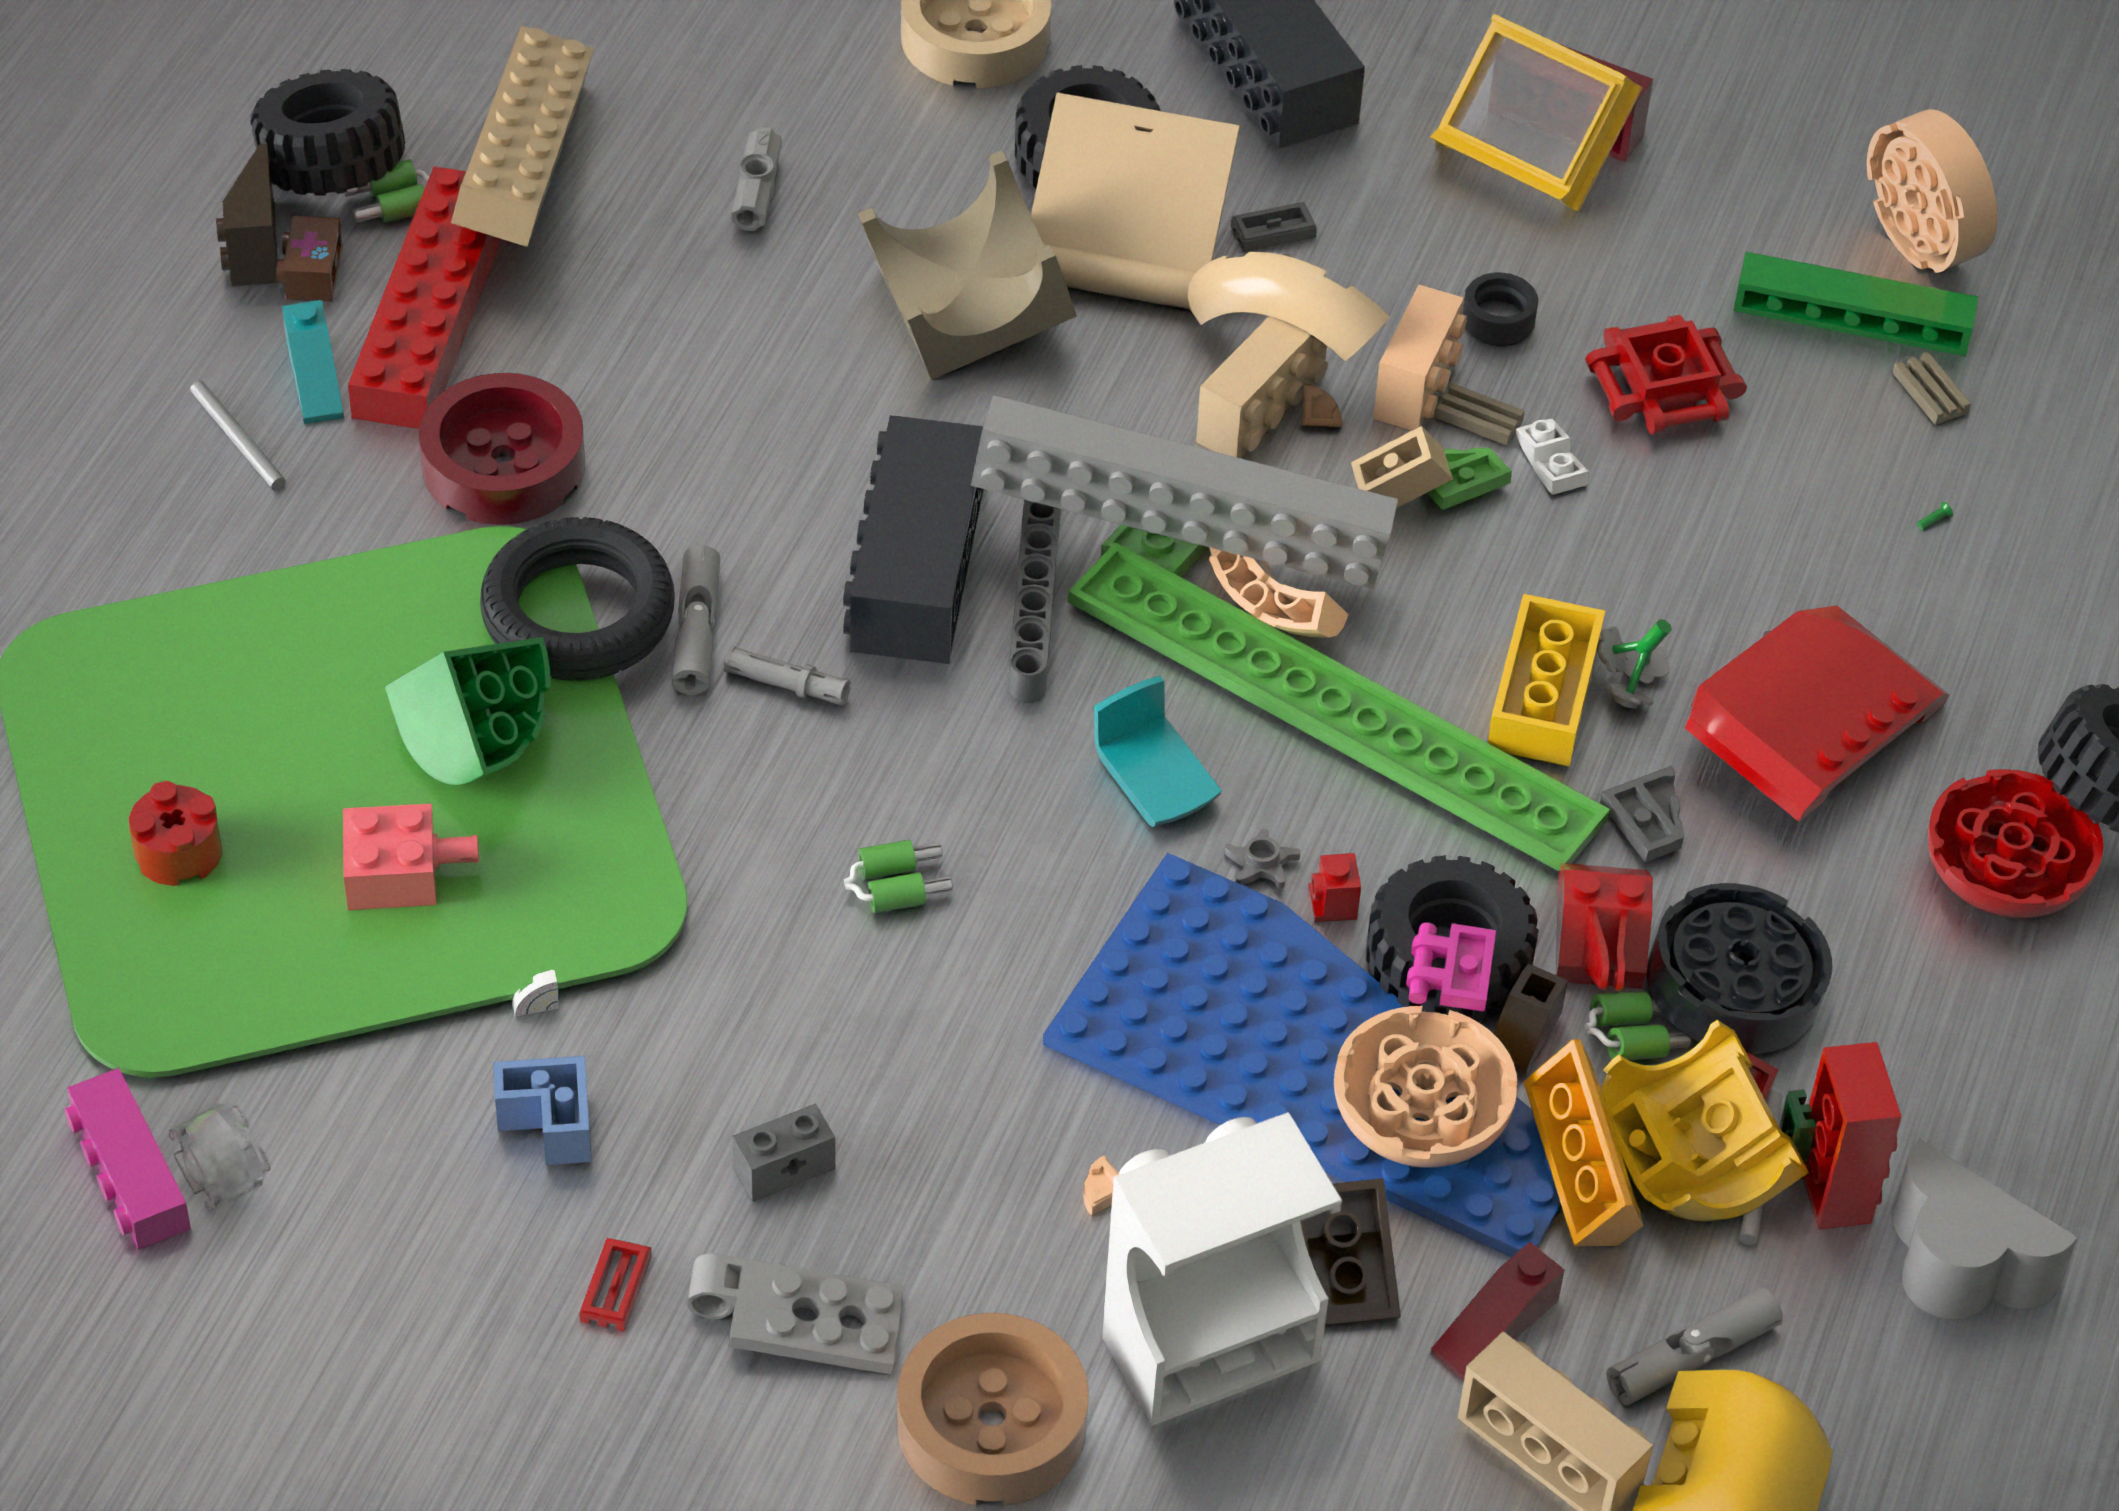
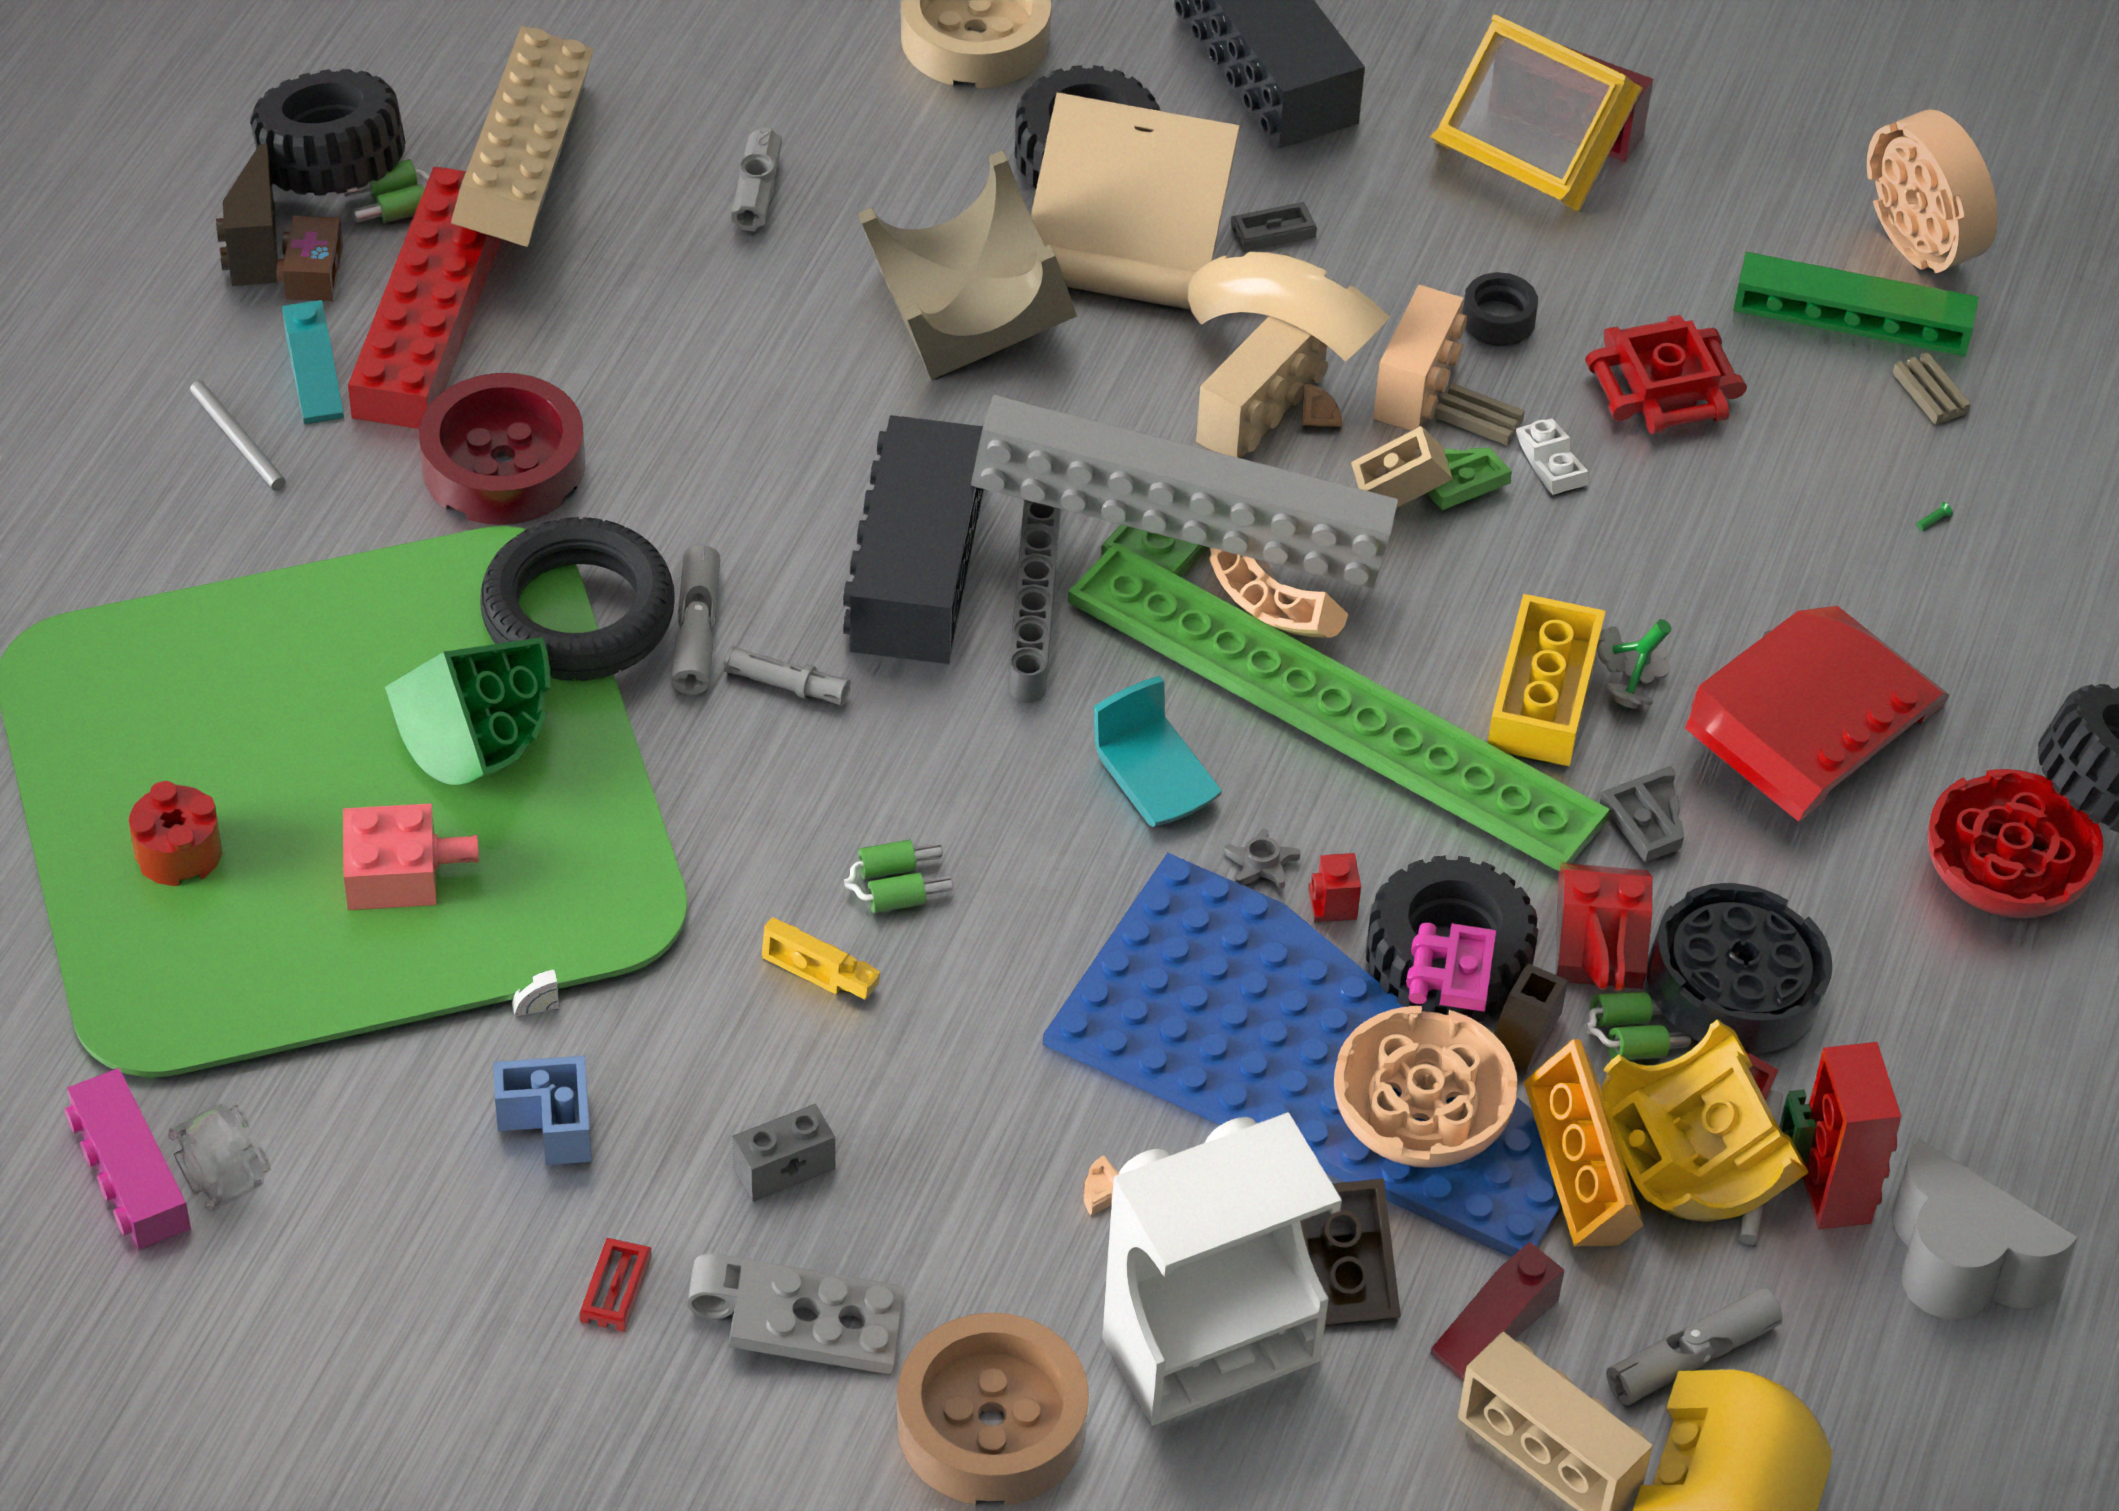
(817, 960): none -> yellow hinge

